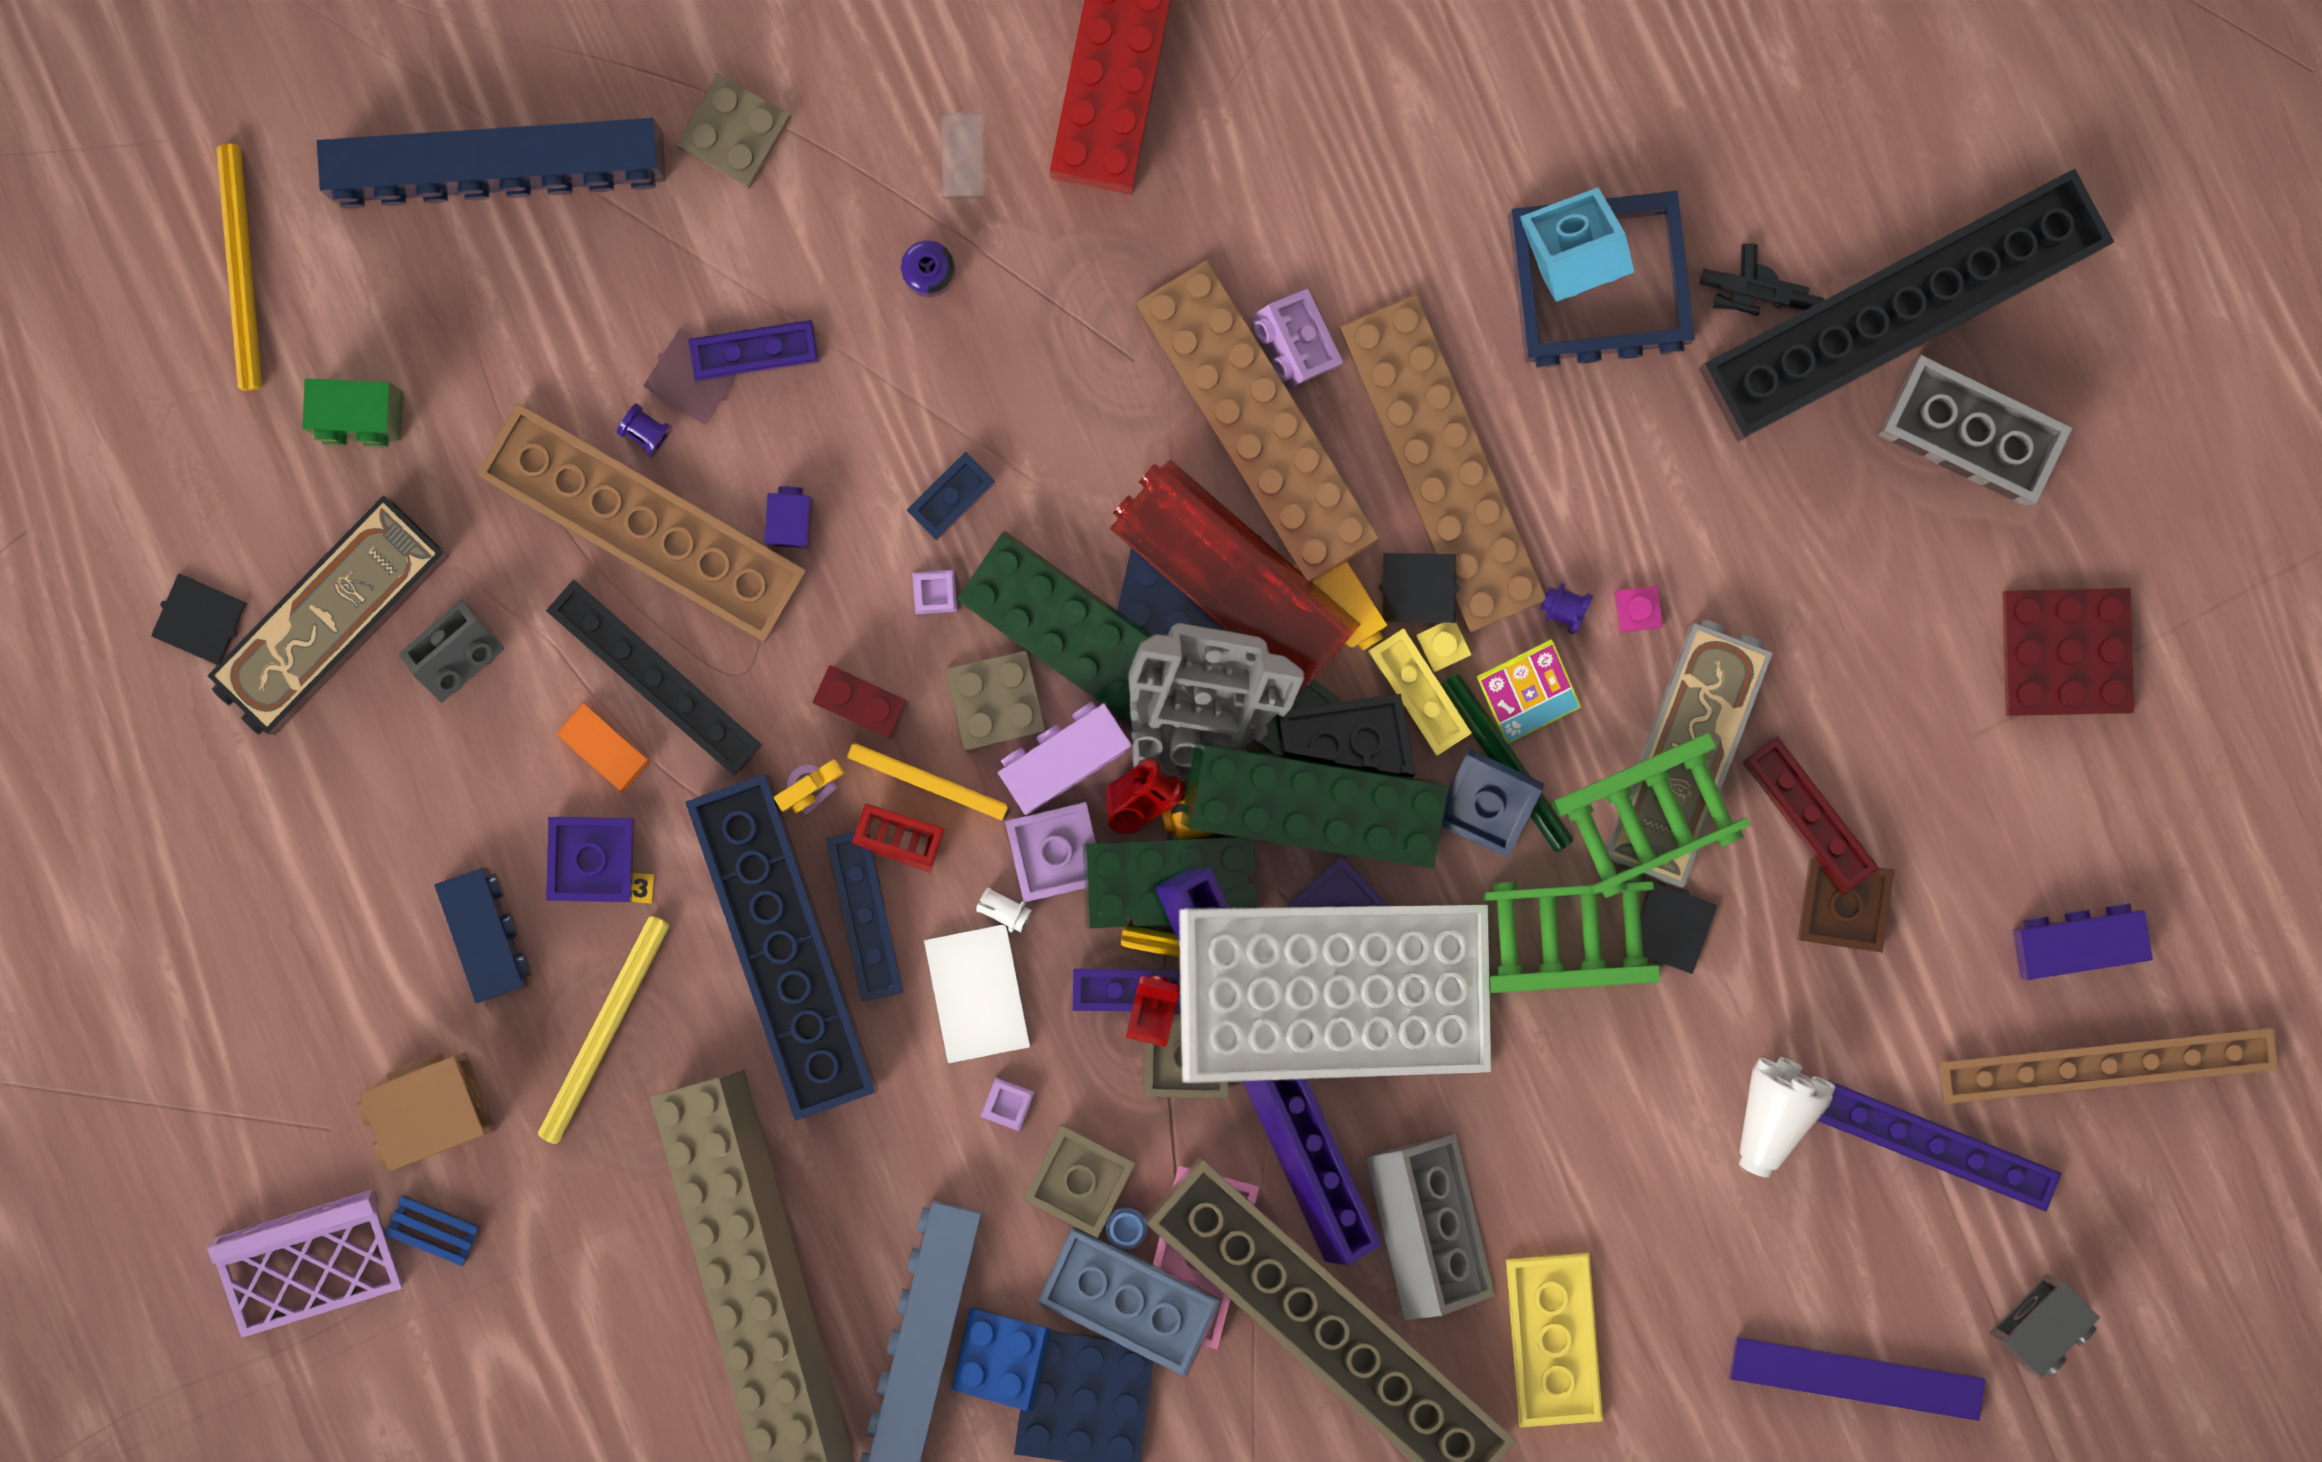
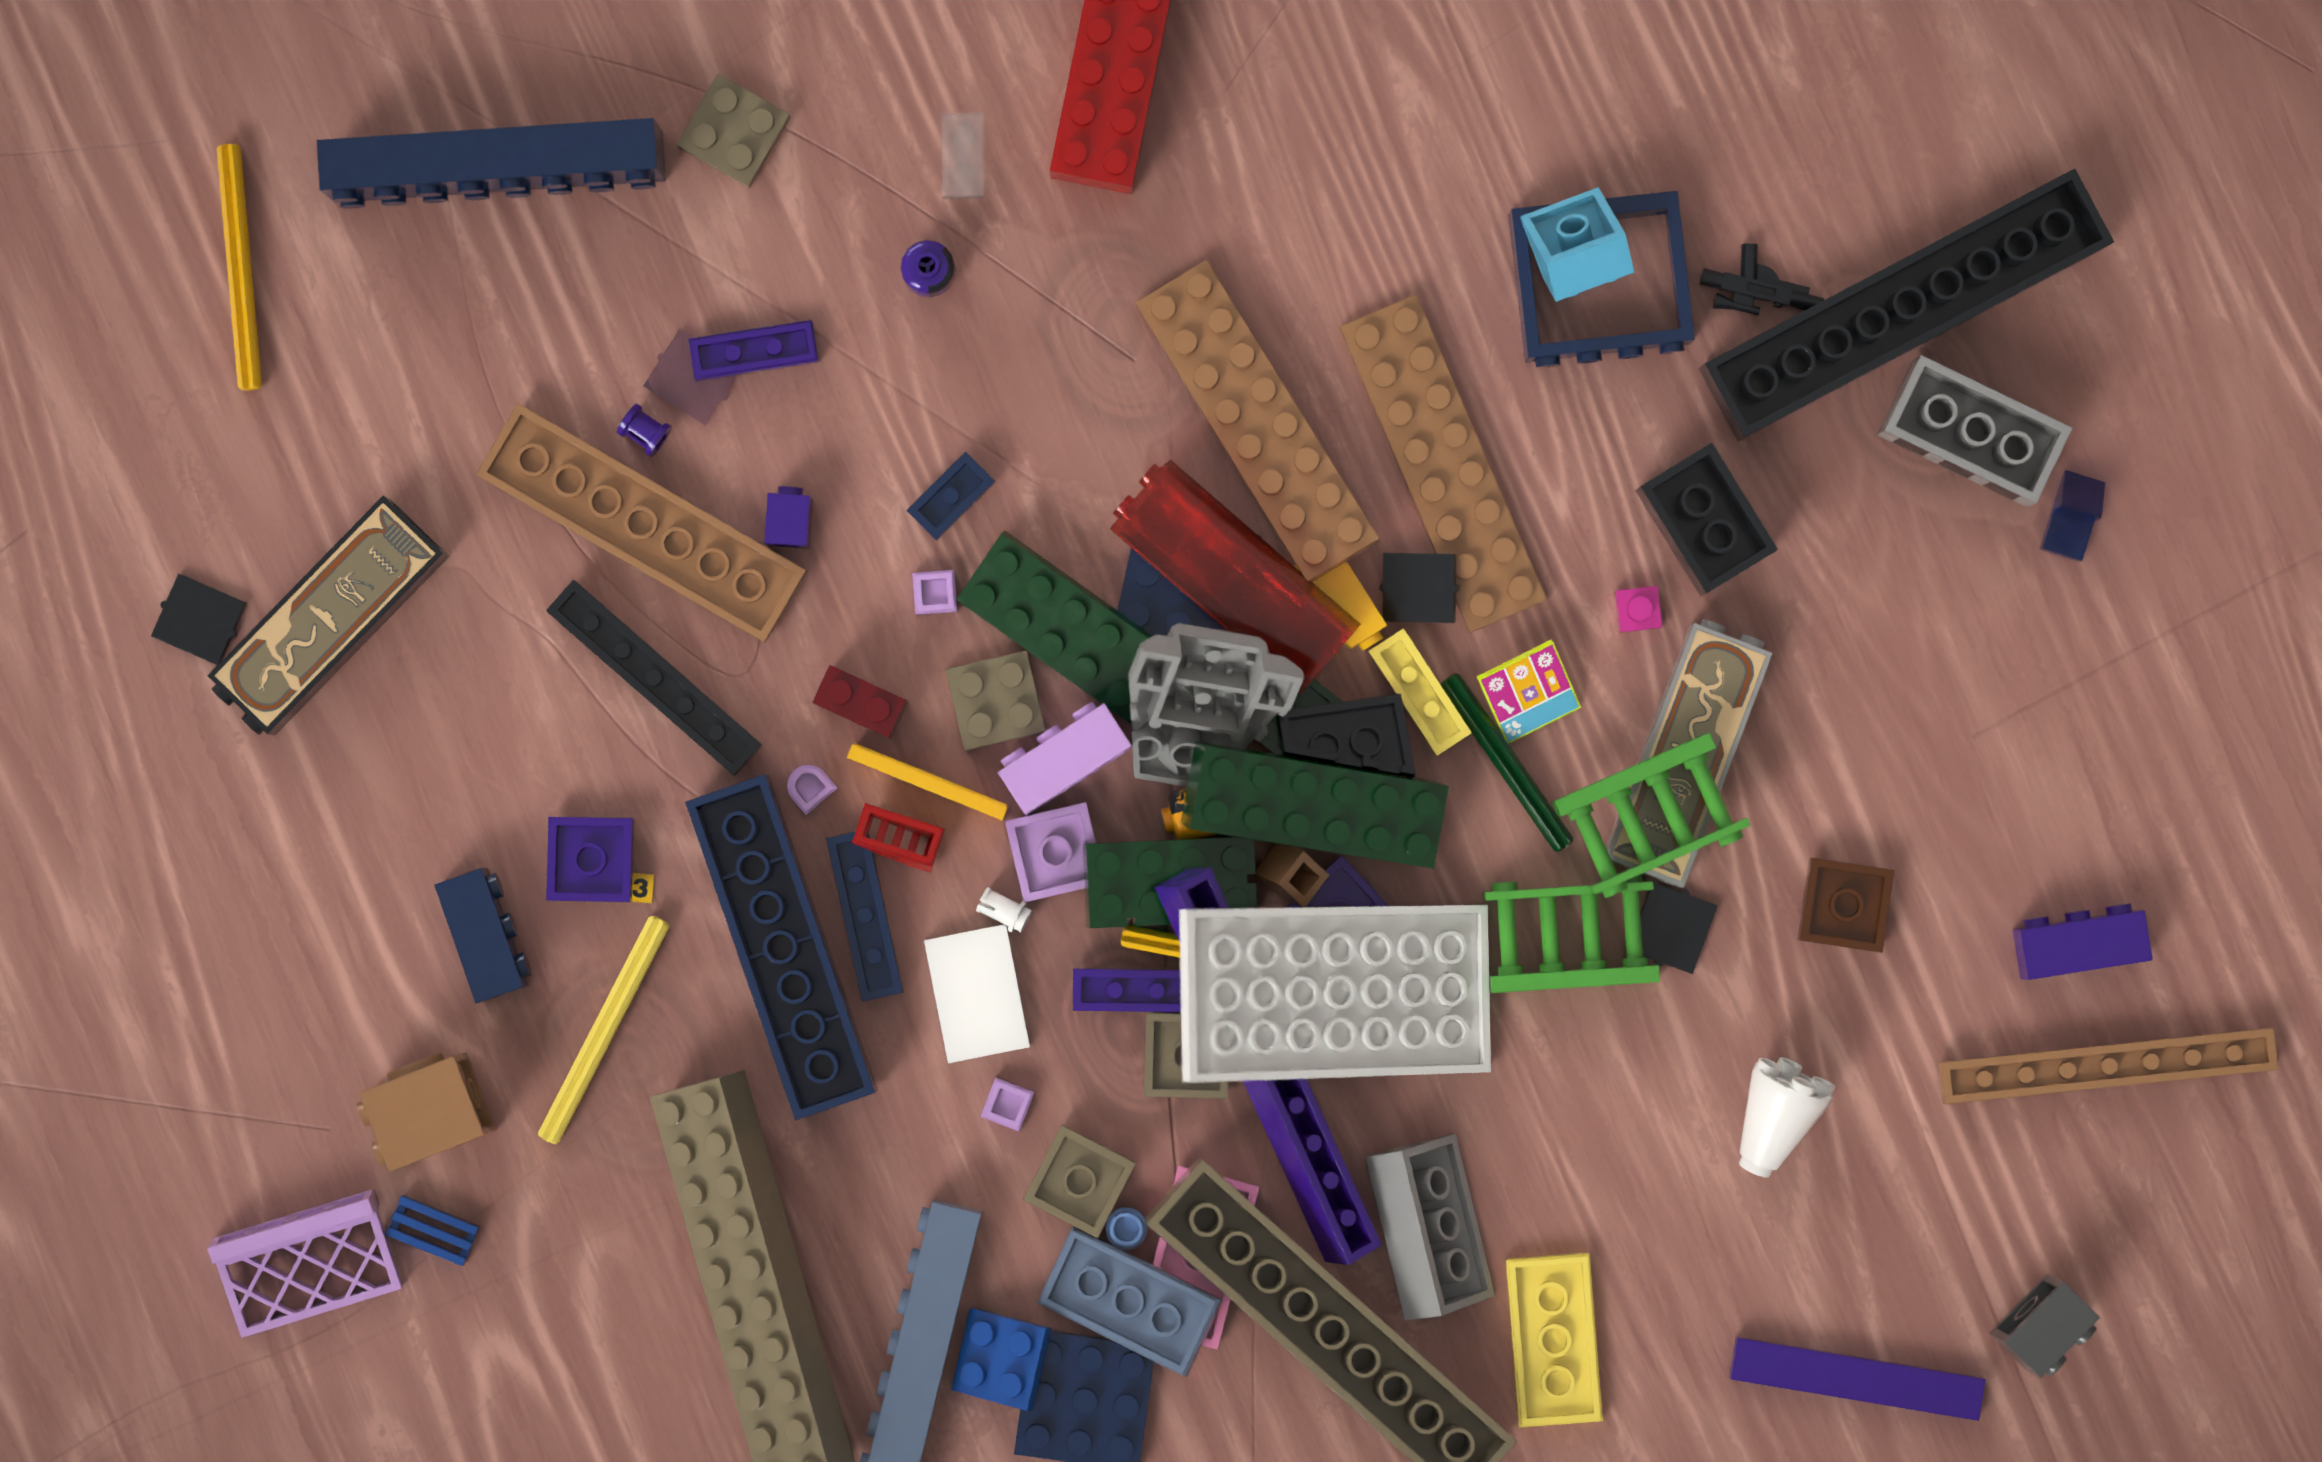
(352, 410): green brick -> none
(451, 651): dark grey brick -> none
(603, 747): orange slope -> none
(800, 794): yellow plate -> none
(1138, 797): red piece -> none
(1153, 1010): red bracket -> none
(1291, 874): none -> medium nougat brick
(1296, 339): lavender bracket -> none
(1443, 645): light yellow plate -> none
(1490, 802): dark blue plate -> none
(1565, 607): dark purple brick -> none
(1706, 519): none -> black brick
(1810, 815): dark red tile -> none
(1941, 1147): dark purple tile -> none
(2068, 652): dark red plate -> none
(2073, 515): none -> clear blue slope

